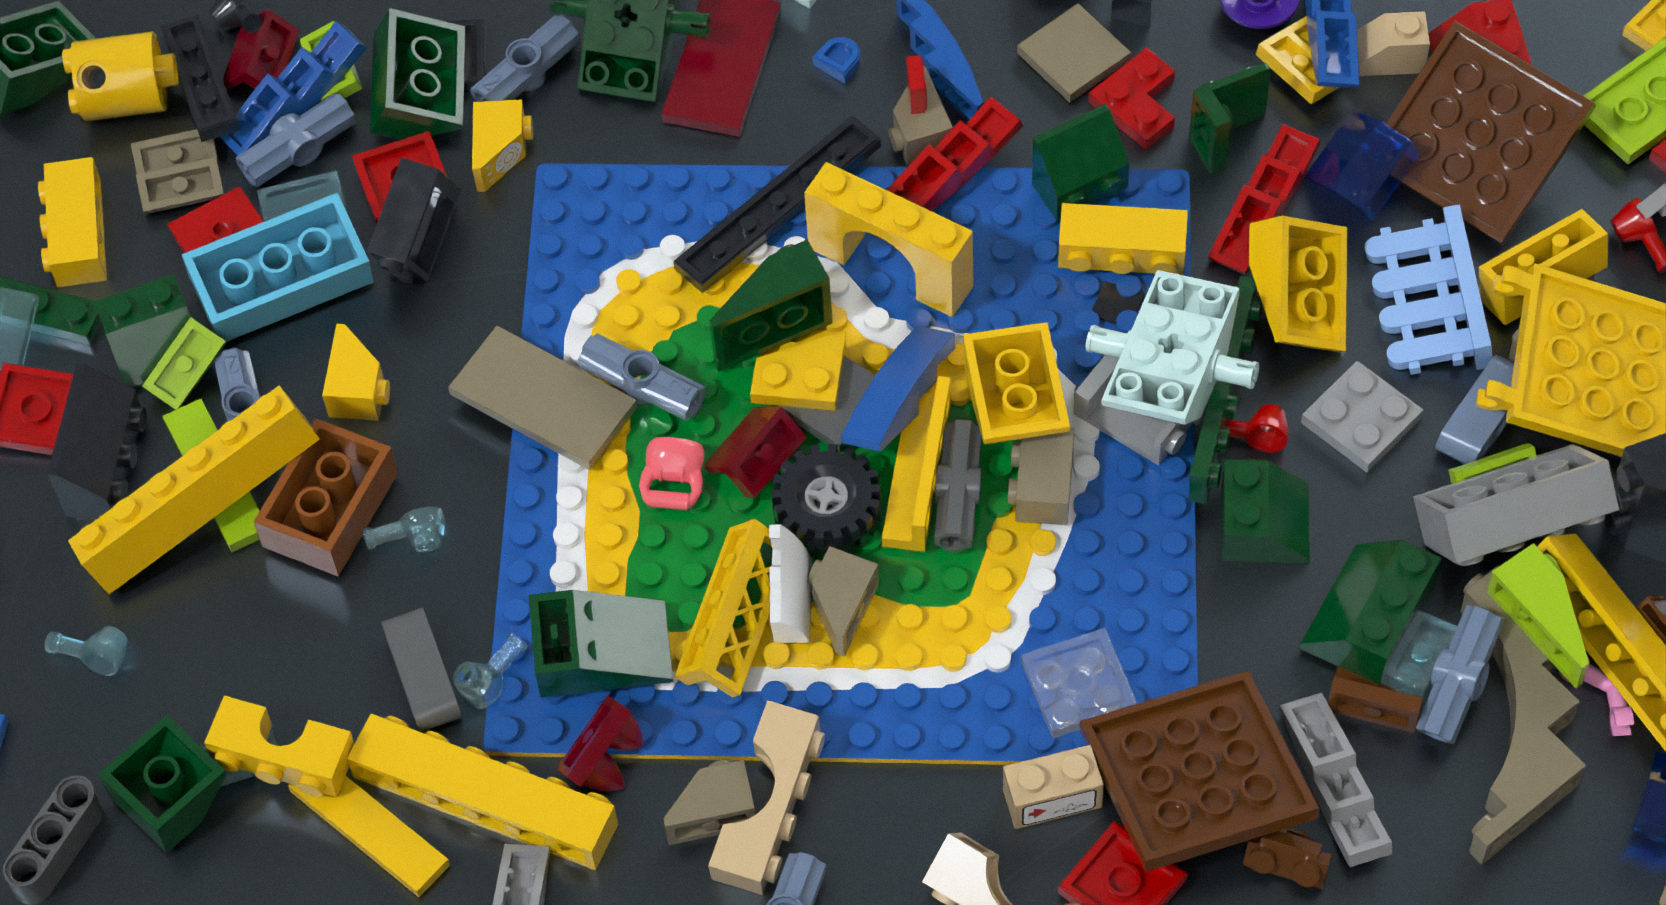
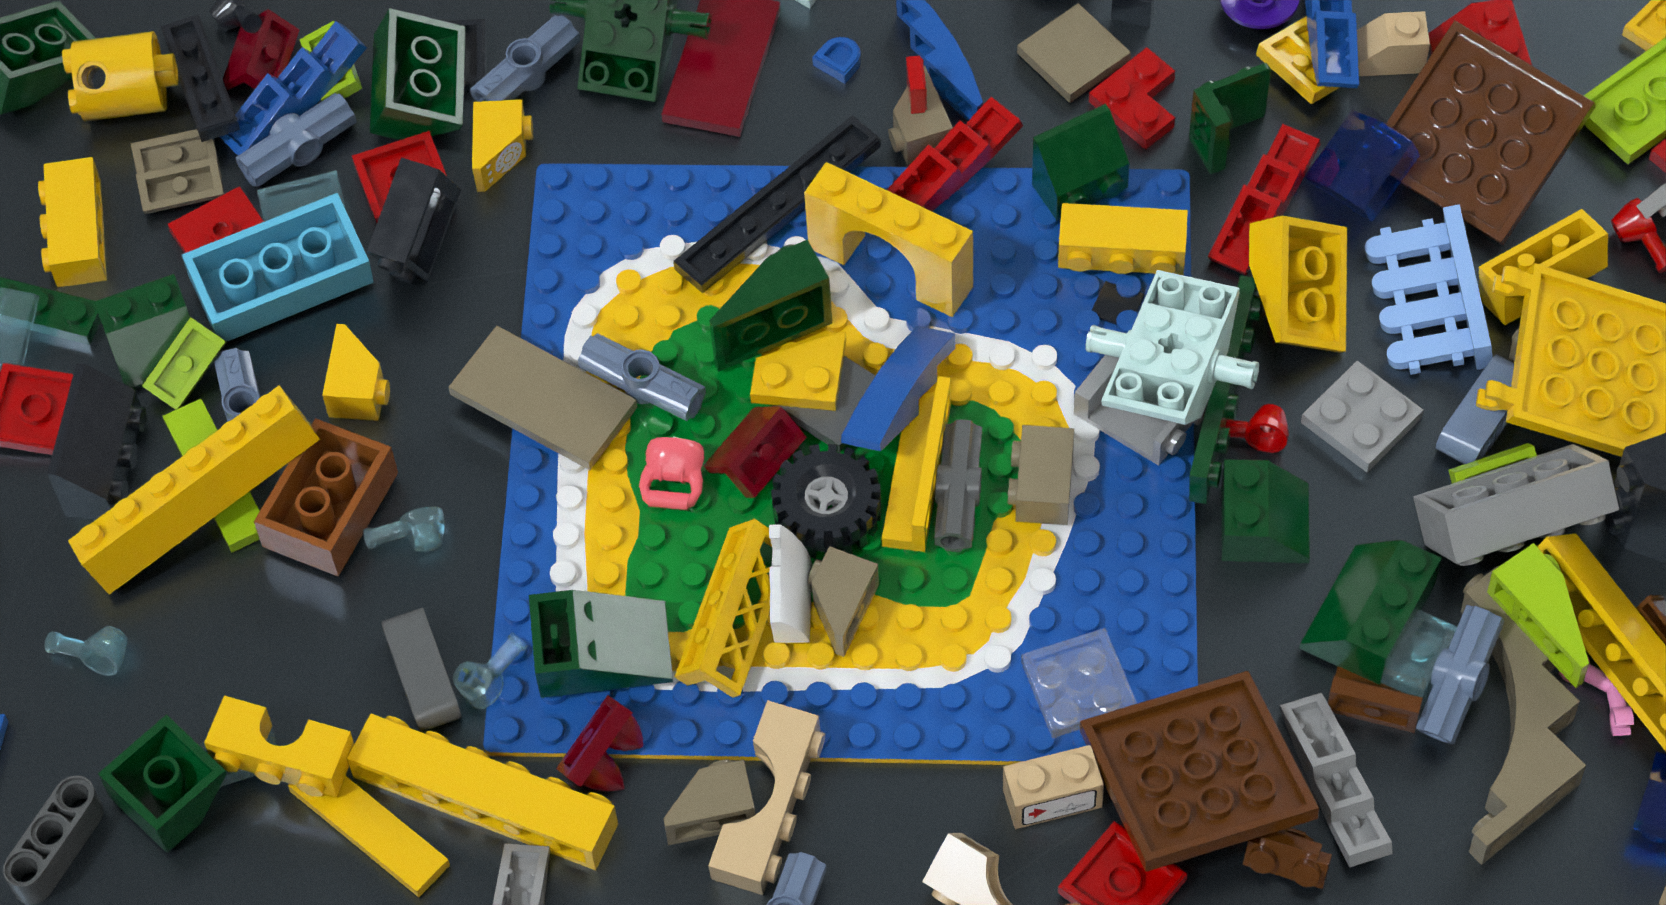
(1014, 383): yellow slope -> none

